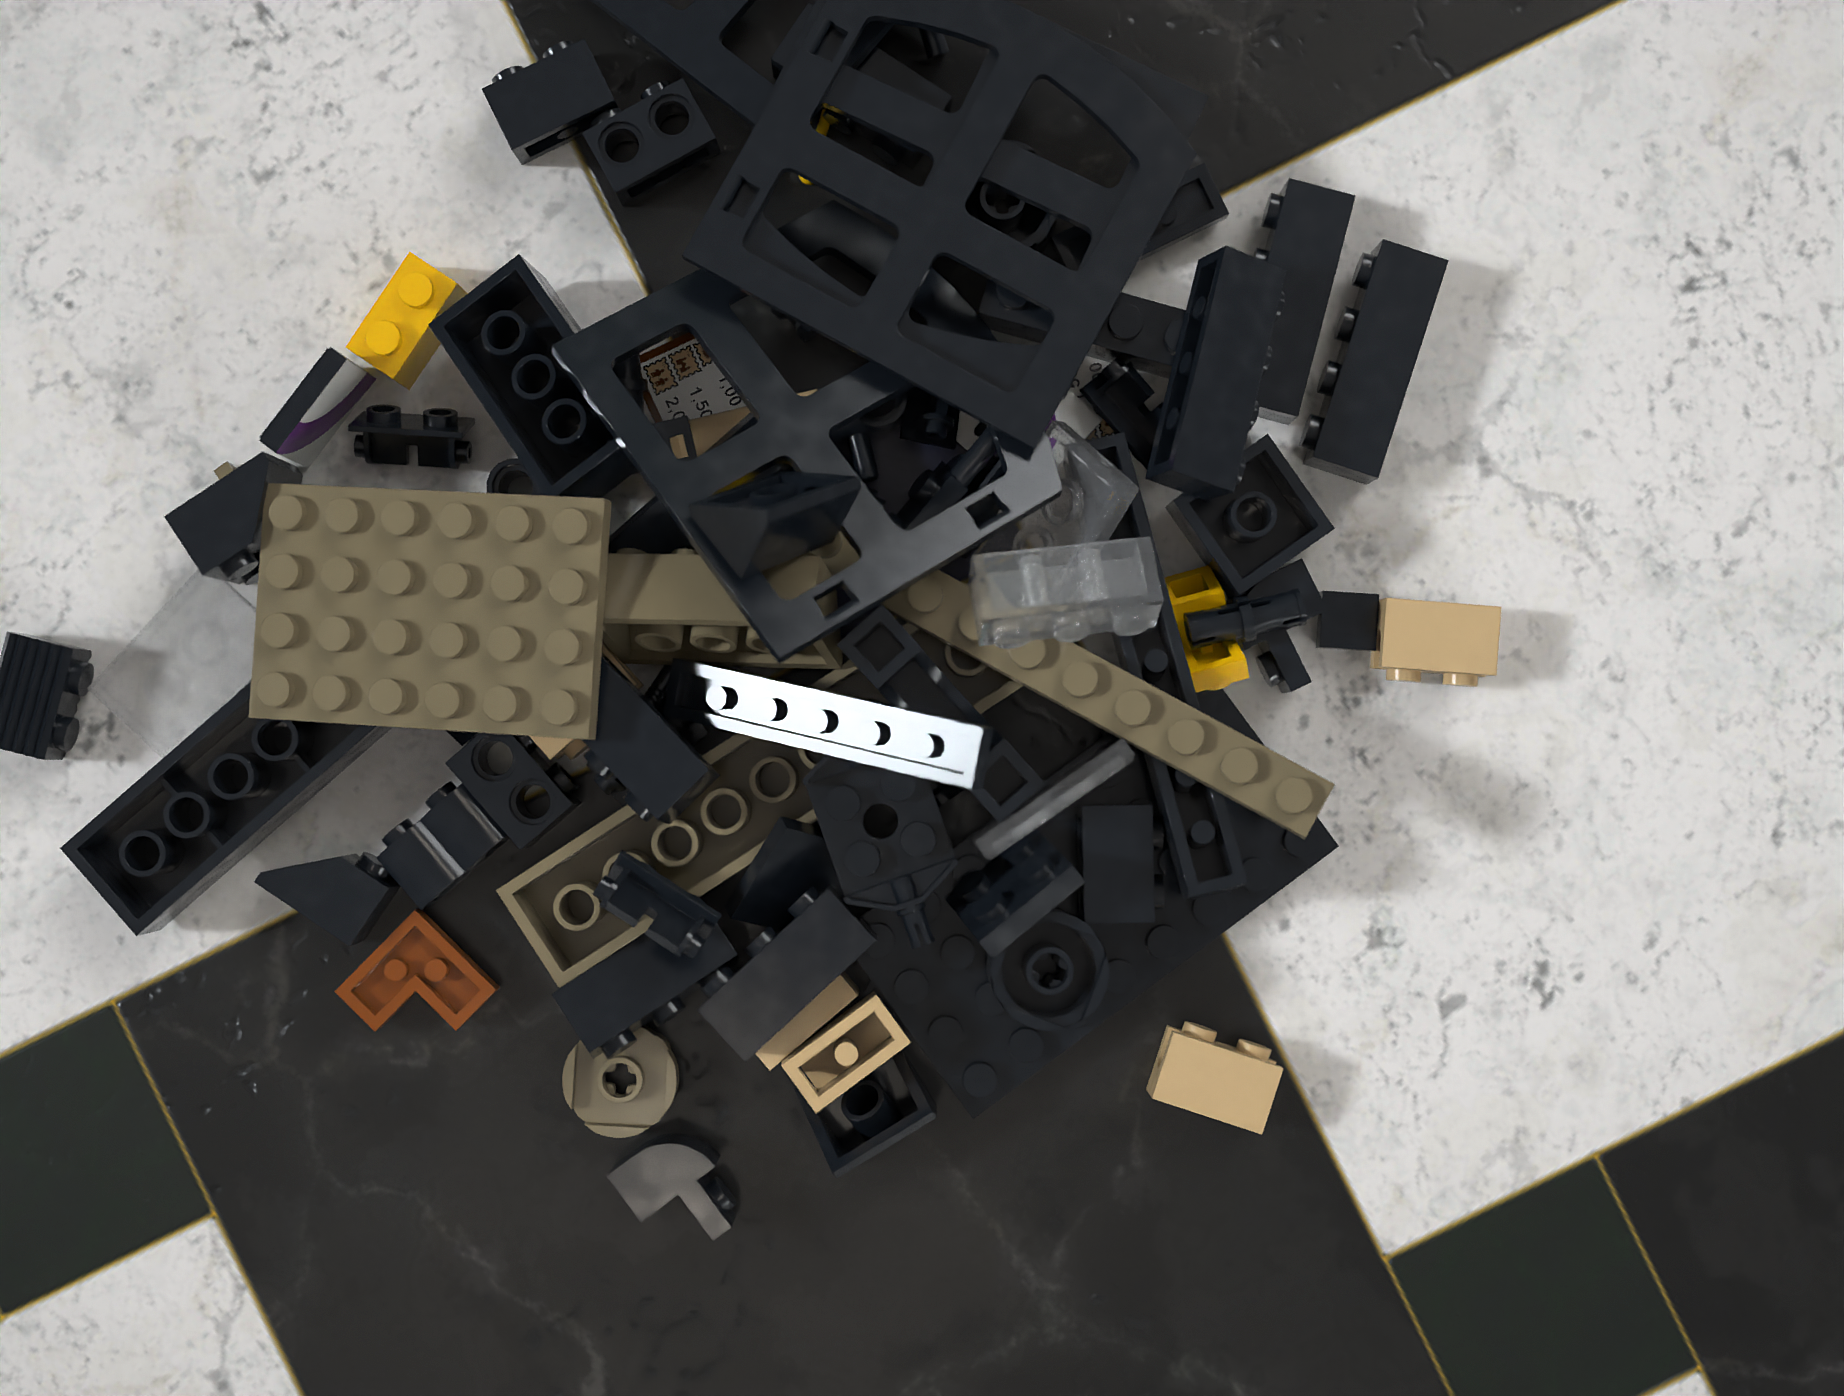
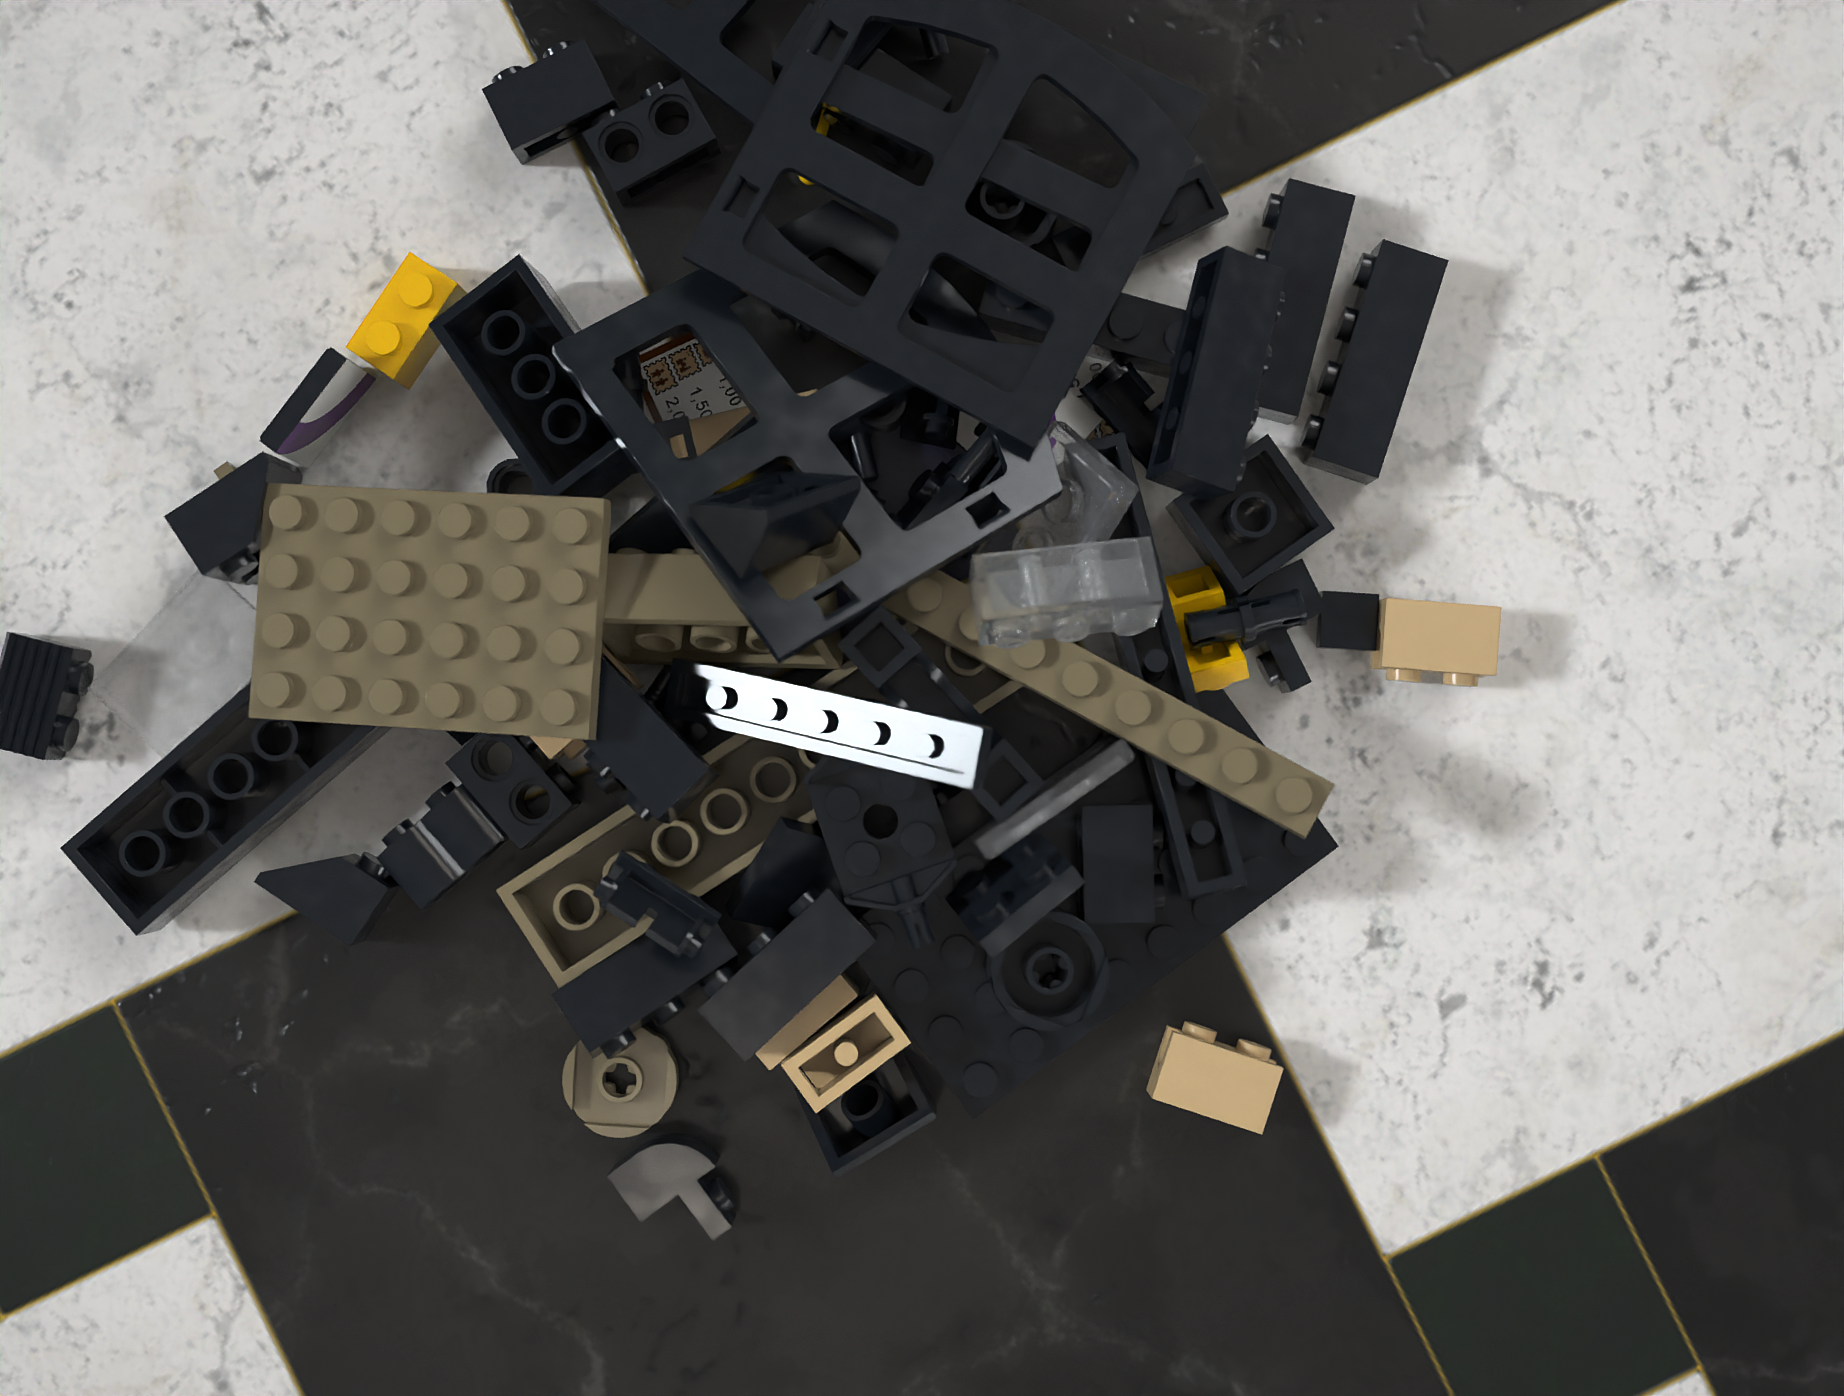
(390, 433): black hinge -> none
(418, 960): dark orange plate -> none

